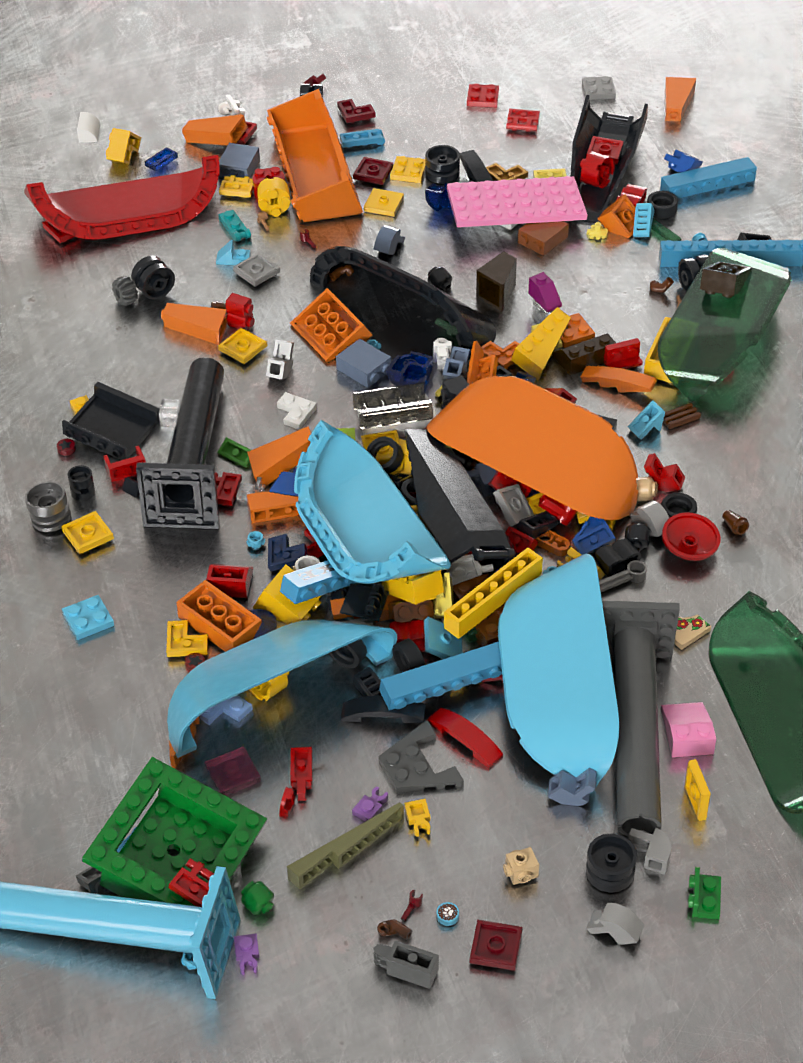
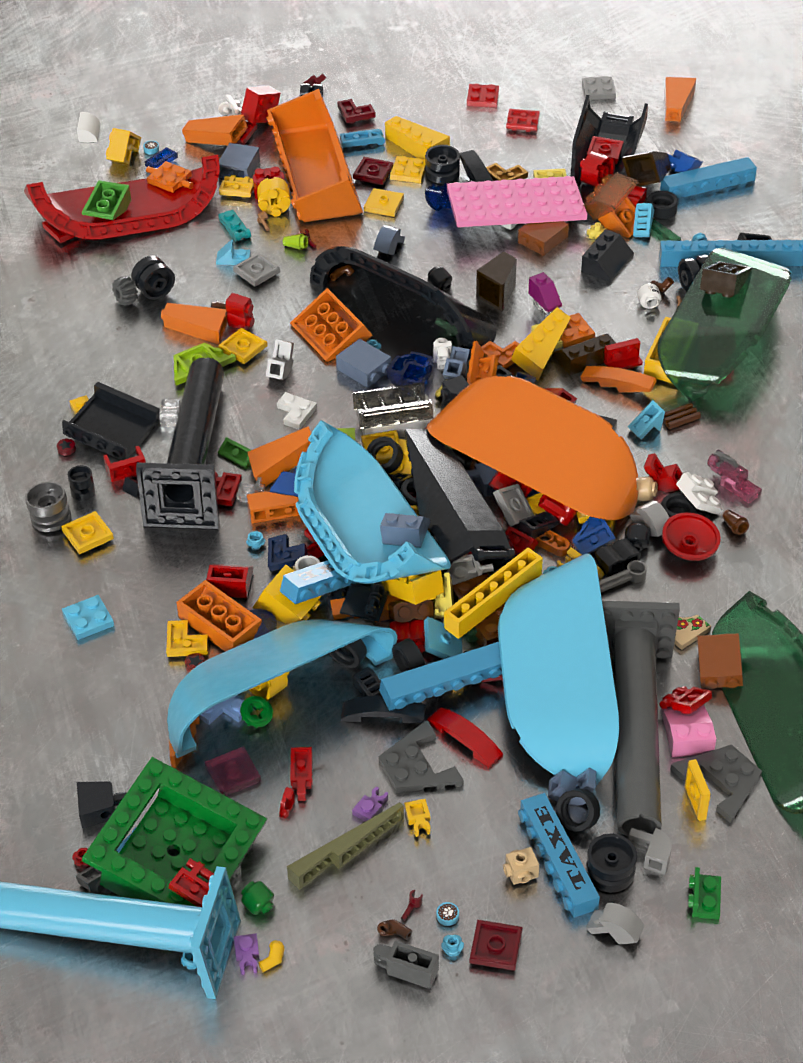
(77, 857): none -> red plate
(96, 802): none -> black torso
(108, 200): none -> bright green slope
(151, 147): none -> tile
(169, 177): none -> orange plate
(185, 358): none -> lime wing
(257, 102): none -> red brick
(258, 703): none -> green gear
(275, 956): none -> yellow arm
(297, 241): none -> lime cone
(400, 528): none -> sand blue slope
(413, 137): none -> yellow wedge
(452, 950): none -> medium azure plate
(559, 855): none -> dark azure brick
(563, 815): none -> black tyre
(606, 256): none -> black slope
(608, 194): none -> clear orange slope
(647, 167): none -> dark brown slope
(649, 296): none -> white head
(686, 699): none -> red plate
(700, 492): none -> white plate
(720, 661): none -> dark orange brick
(728, 770): none -> dark grey wing
(733, 476): none -> clear pink plate

